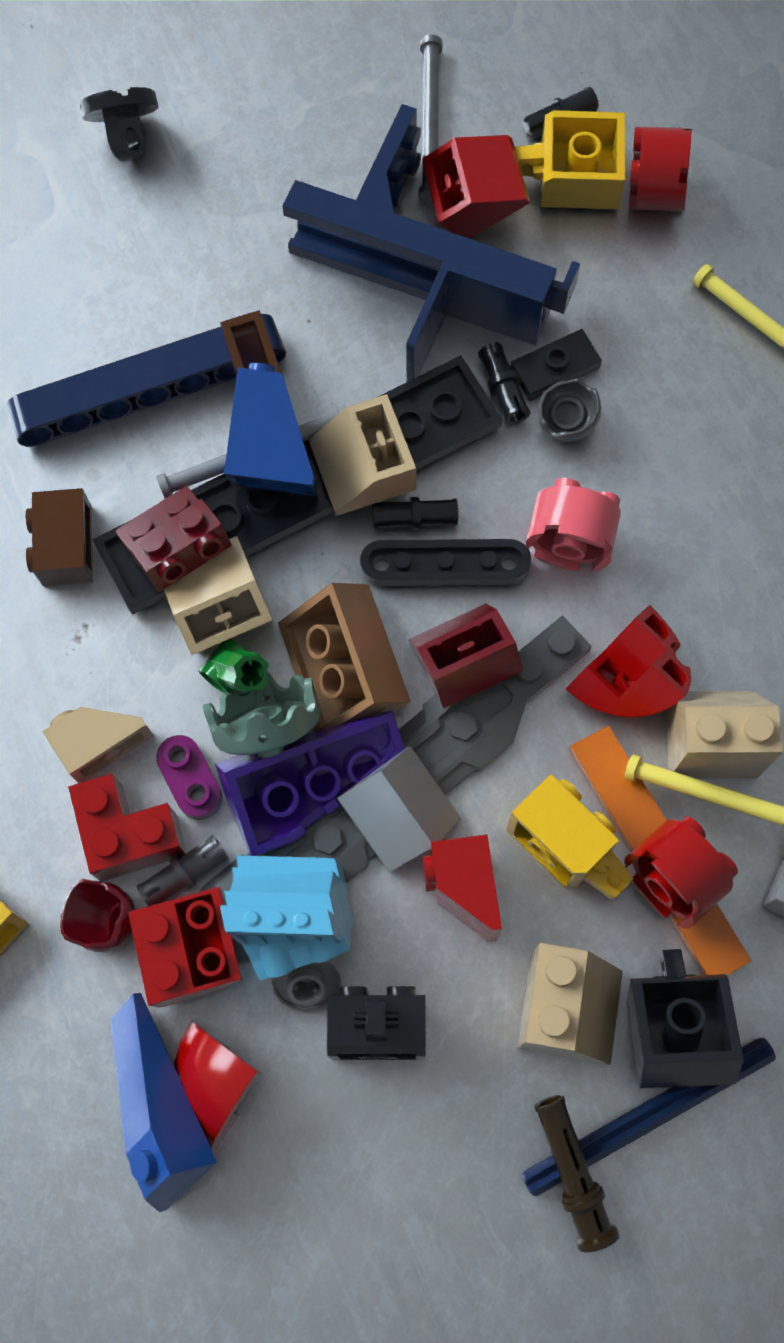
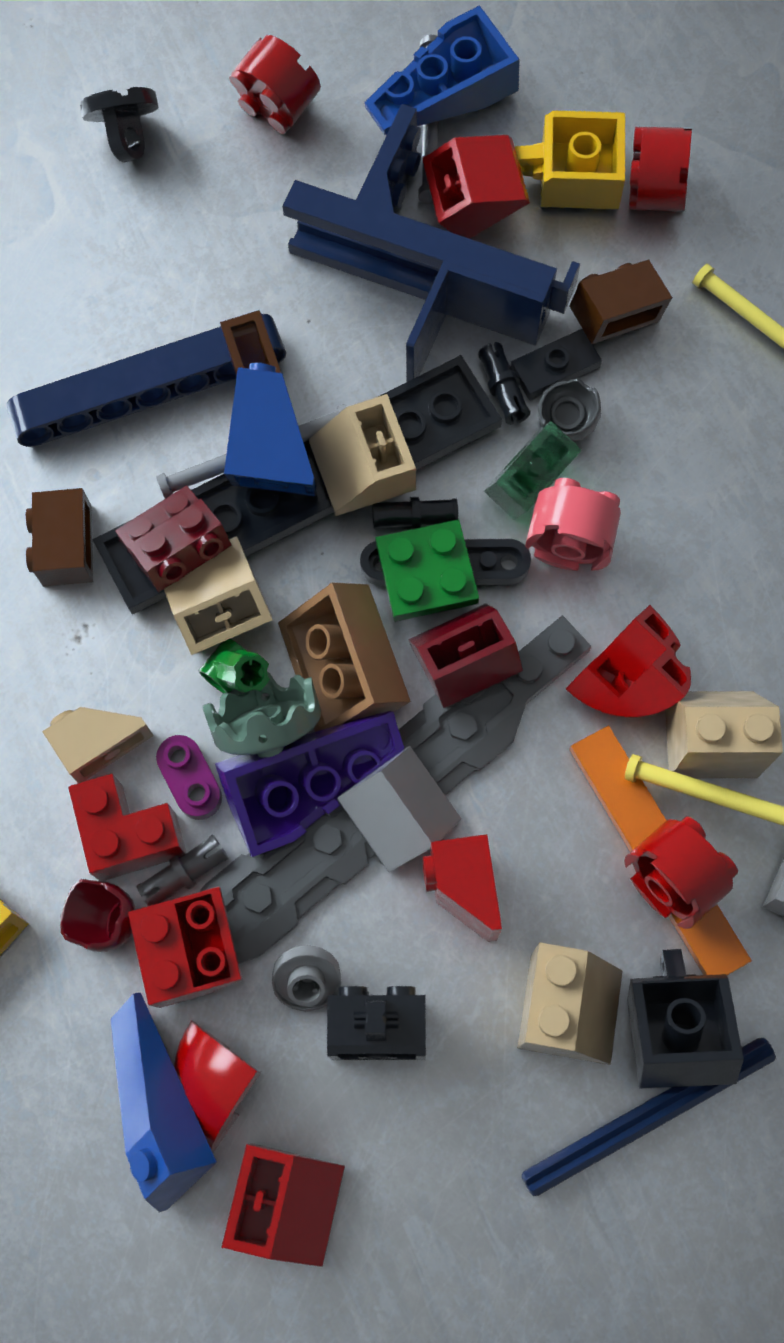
(274, 83): none -> red brick
(283, 1206): none -> red slope
(288, 911): medium azure slope -> none
(427, 570): none -> green plate
(454, 75): none -> blue wedge
(532, 470): none -> clear green brick
(569, 838): yellow hinge -> none
(581, 101): black axle -> none
(581, 1195): dark brown pin -> none
(620, 301): none -> reddish brown brick

